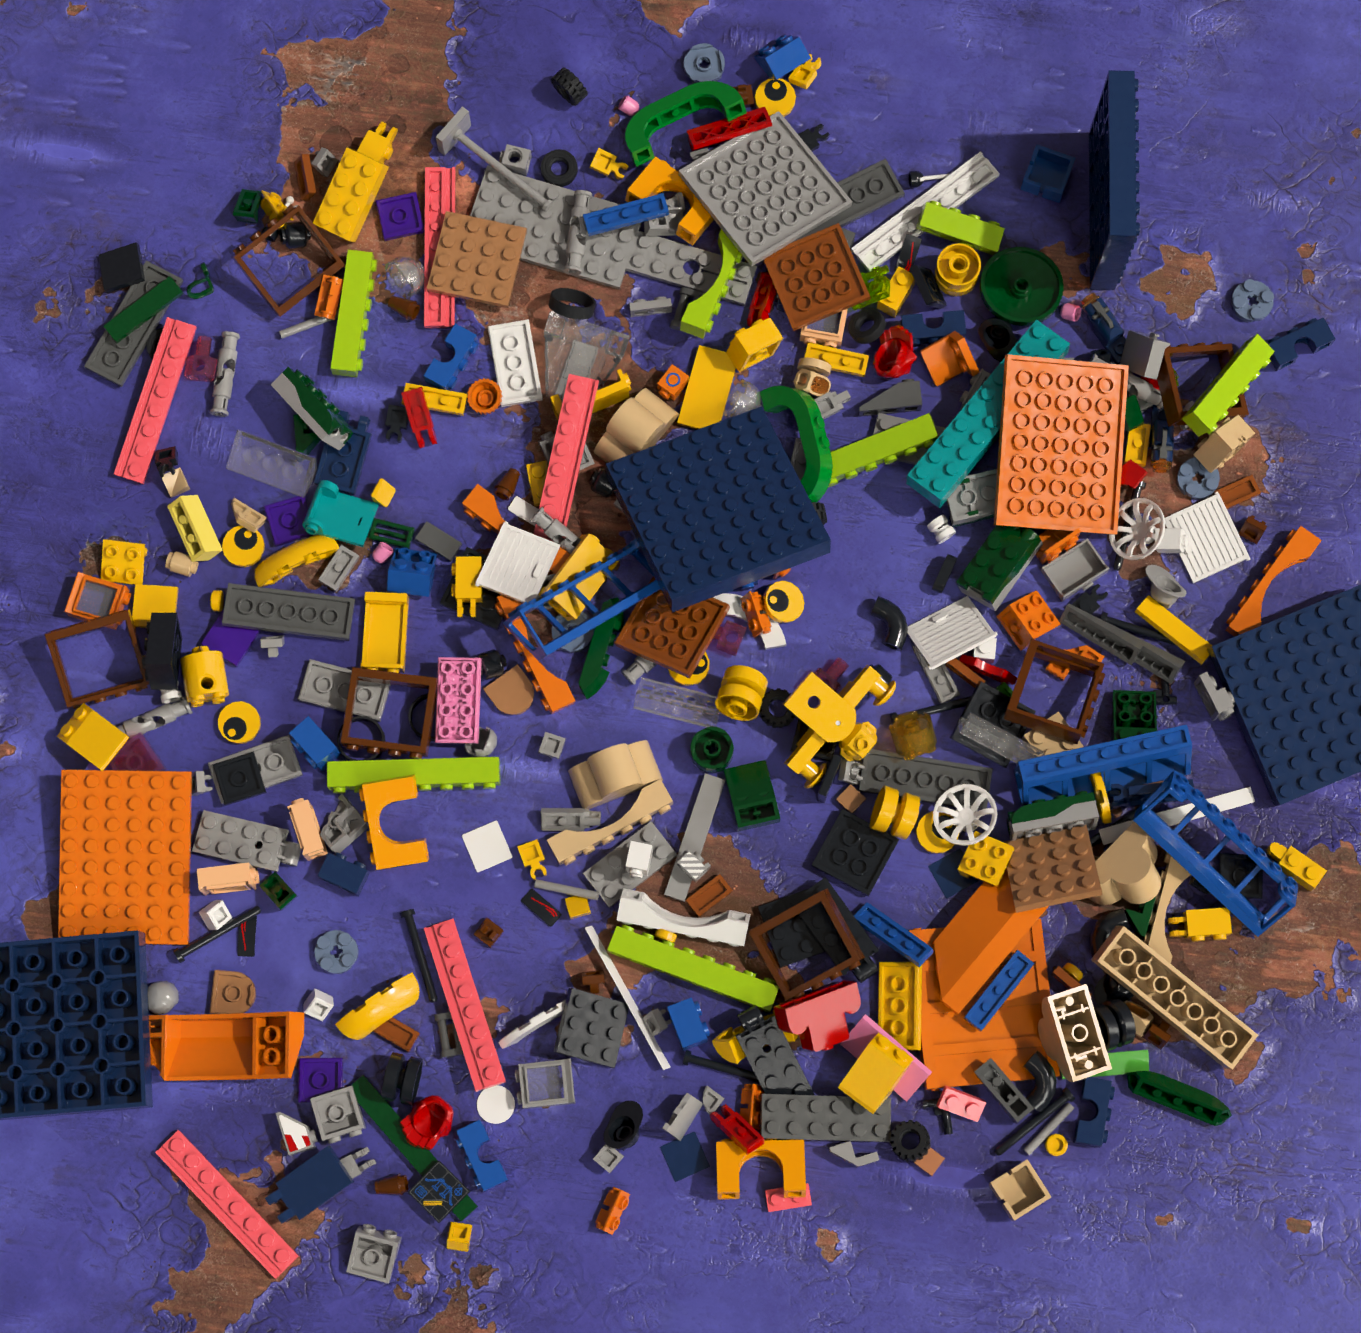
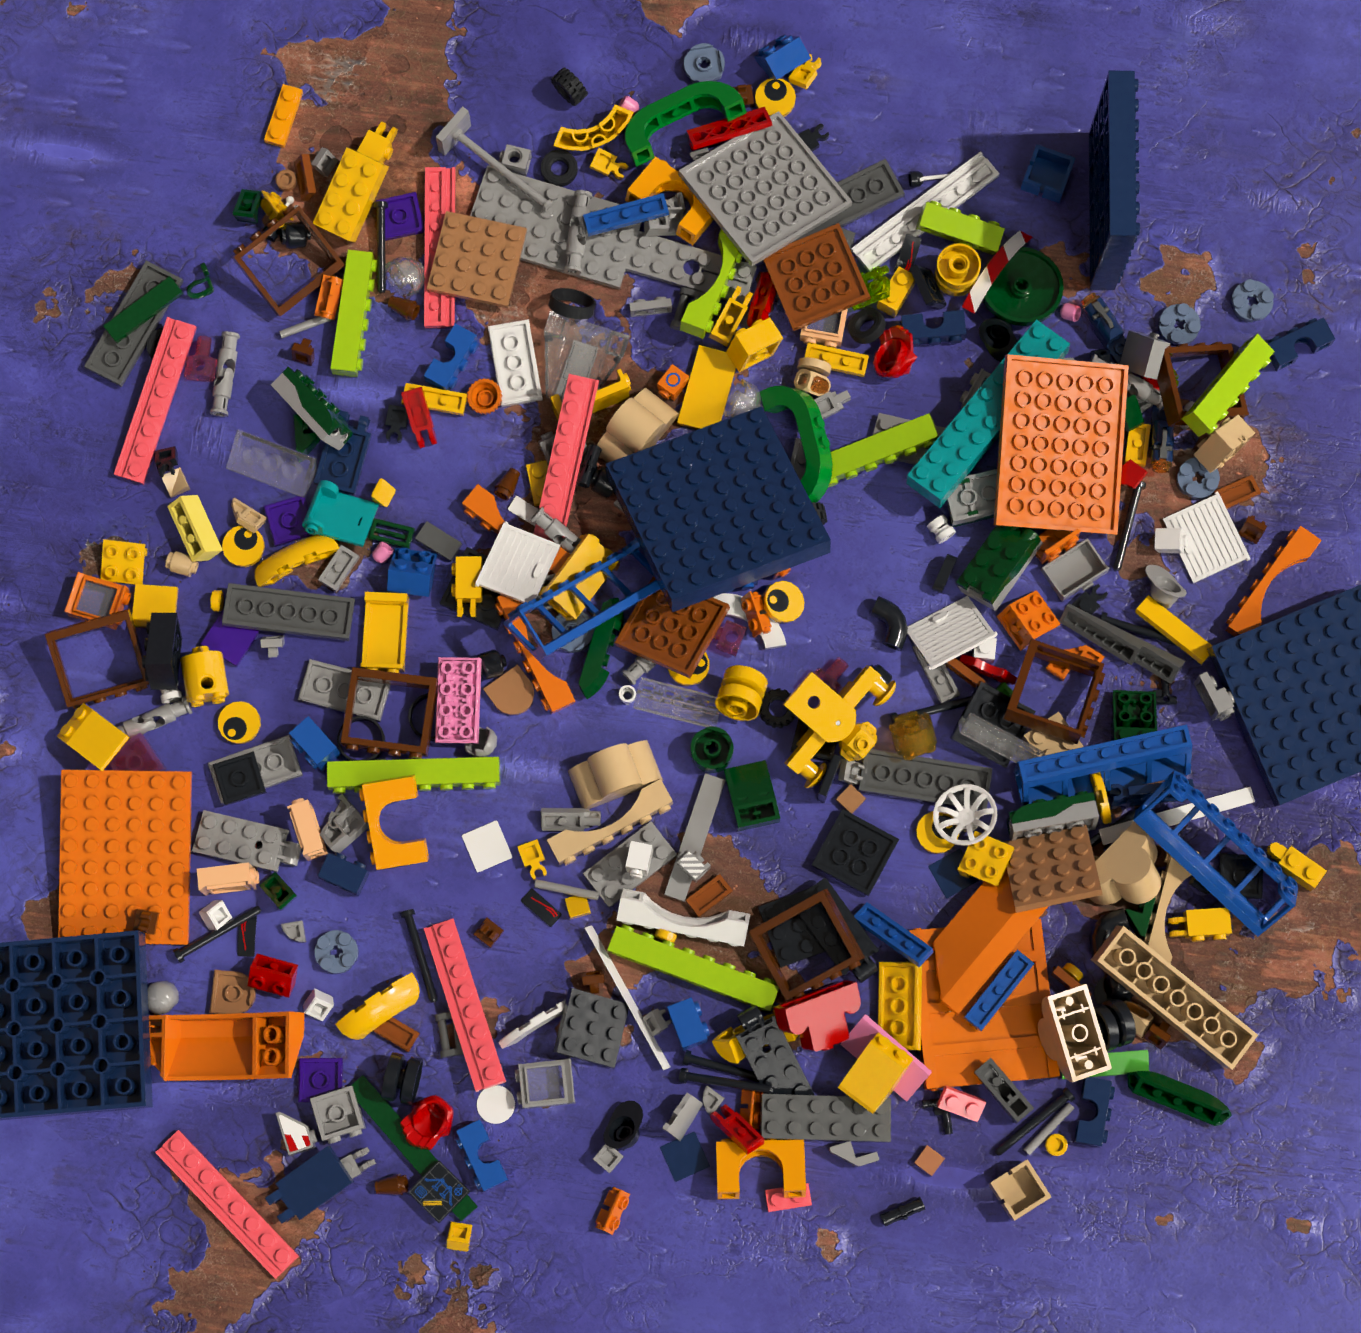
(121, 267): black tile -> none
(146, 921): none -> reddish brown tile
(198, 783): light grey tile -> none
(274, 976): none -> red brick
(283, 116): none -> light orange plate
(286, 180): none -> medium nougat tile
(295, 931): none -> light grey tile
(303, 352): none -> reddish brown tile
(374, 1253): light grey plate -> none
(381, 253): none -> black bar
(552, 745): light grey tile -> none
(589, 466): none -> black pin
(596, 136): none -> yellow brick
(627, 689): none -> white hose
(685, 1076): none -> black bar
(730, 318): none -> yellow hinge
(897, 399): dark grey slope -> none
(901, 814): yellow wheel -> none
(902, 1211): none -> black pin
(910, 1127): black tyre -> none
(948, 358): orange bracket -> none
(993, 269): none -> sticker
(1044, 1081): black cylinder -> none
(1140, 531): white wheel -> none
(1181, 313): none -> sand blue plate

